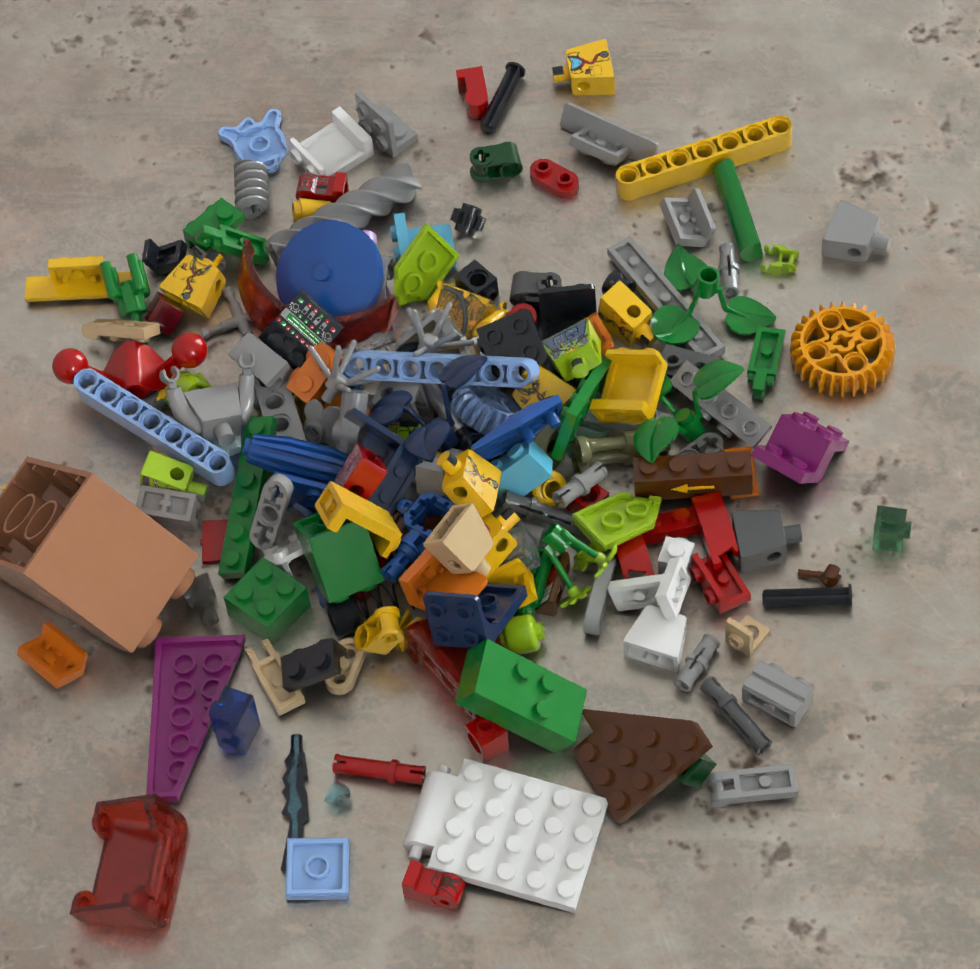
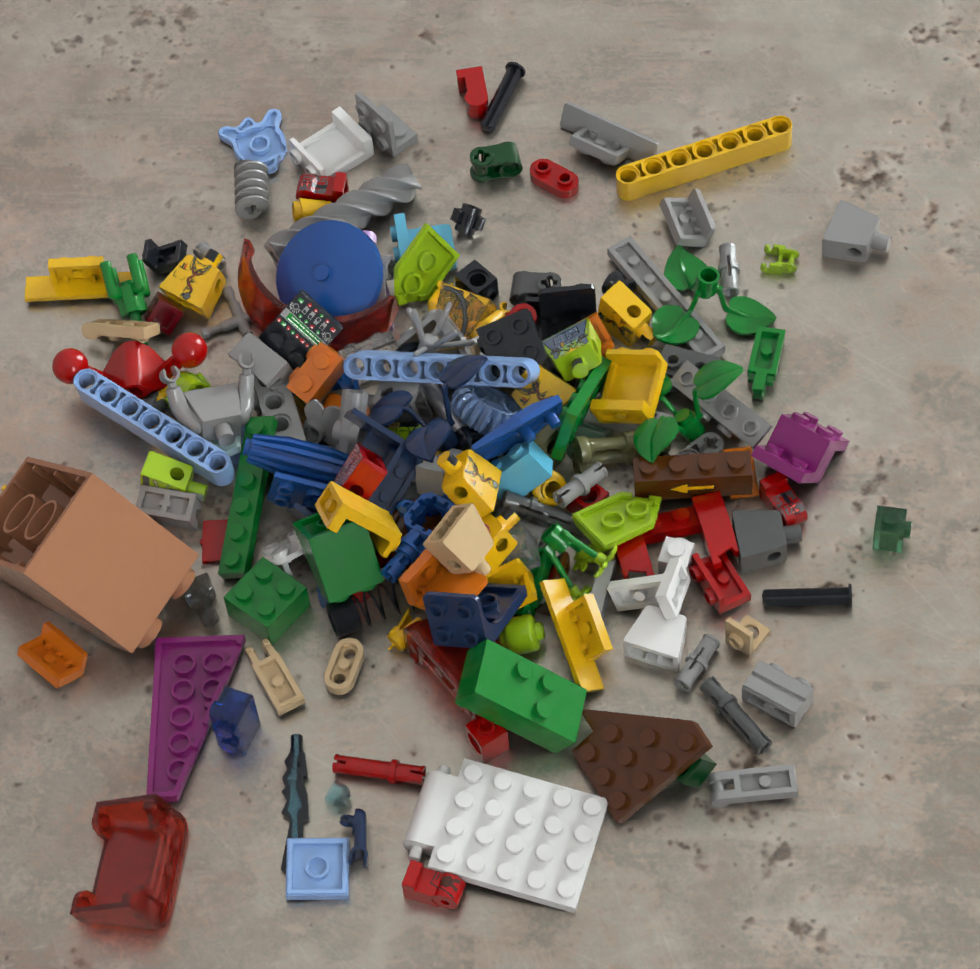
(218, 213): green bracket -> none
(231, 241): green hinge -> none
(280, 504): light grey beam -> none
(311, 664): black bracket -> none
(336, 381): light grey plant -> none
(359, 824): none -> dark blue piece
(379, 631): yellow piece -> none
(579, 631): none -> yellow bracket
(587, 69): yellow torso -> none
(737, 211): green brick -> none
(779, 496): none -> red leg
(829, 577): reddish brown hand -> none
(842, 349): light orange gear -> none

